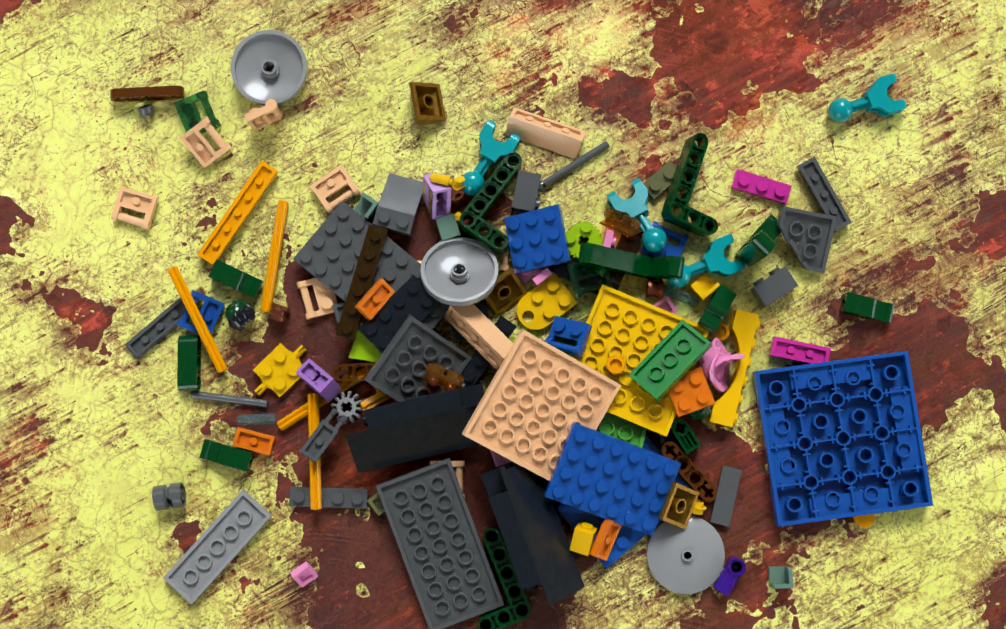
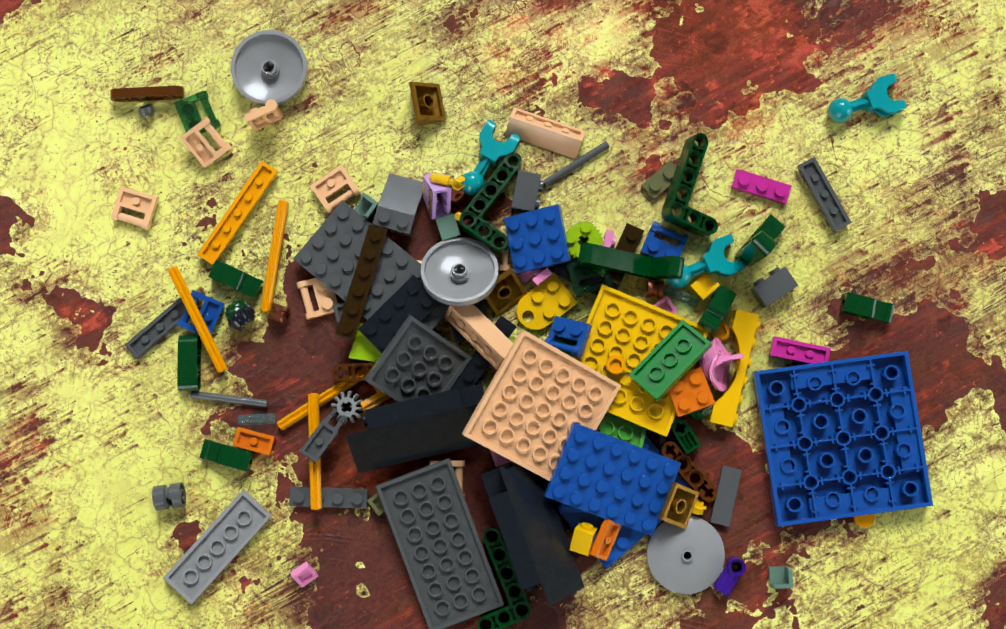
(279, 369): yellow plate -> none
(319, 380): medium lavender brick -> none
(374, 299): orange plate -> none
(436, 376): clear orange hinge -> none
(628, 226): clear orange hinge -> none
(653, 238): teal piece -> none
(807, 235): dark grey plate -> none

